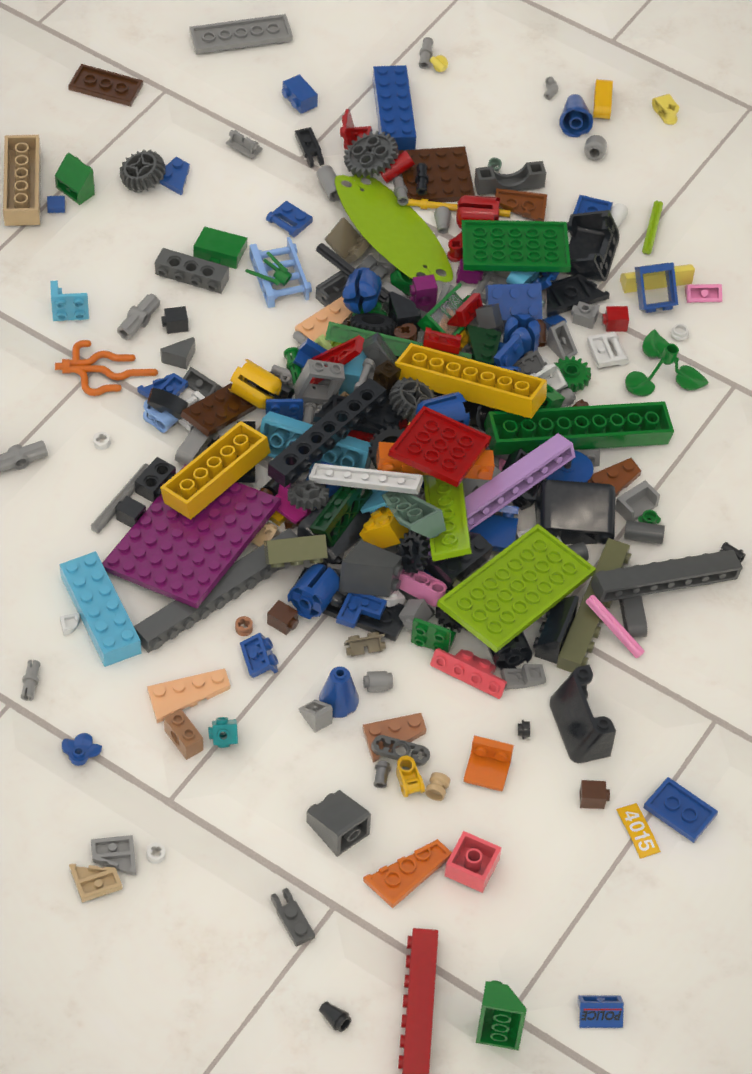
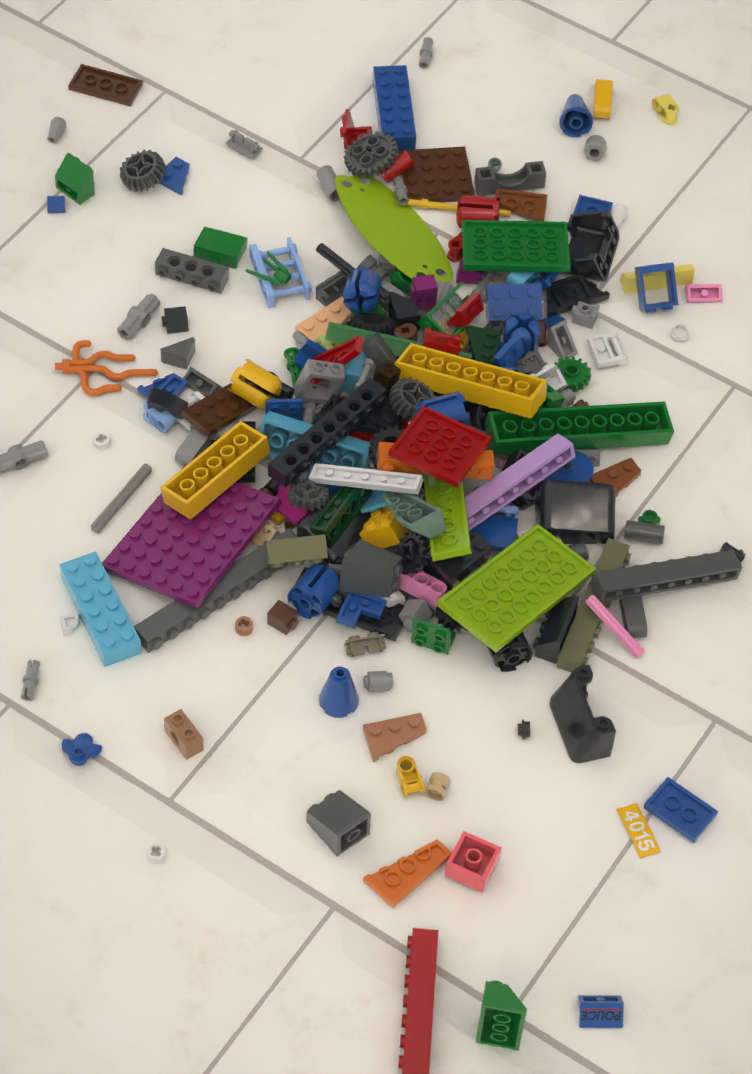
(21, 180): tan brick -> none
(57, 127): none -> light grey cone
(68, 306): medium azure bracket -> none
(95, 881): tan wing -> none
(115, 852): light grey wing -> none
(129, 511): black brick -> none
(153, 477): black brick -> none
(186, 692): light nougat wing -> none
(230, 733): teal brick -> none
(240, 33): light grey plate -> none
(259, 655): blue bracket -> none
(285, 374): light grey arm -> none
(292, 215): blue plate -> none
(293, 919): dark grey hinge -> none
(299, 94): blue brick -> none
(309, 146): black hinge -> none
(317, 714): light grey slope -> none
(335, 1016): black cone -> none
(347, 241): dark tan bracket -> none
(382, 769): flat silver pin -> none
(387, 741): dark grey beam -> none
(421, 179): black pin -> none
(439, 63): light yellow plate -> none
(442, 218): light grey cone -> none
(470, 670): coral bracket -> none
(488, 763): orange bracket -> none
(489, 316): dark grey brick -> none
(527, 676): light grey slope -> none
(552, 88): light grey arm -> none
(593, 794): reddish brown brick -> none
(616, 318): red brick -> none
(636, 501): light grey panel -> none
(652, 227): lime axle -> none
(657, 346): green plant -> none

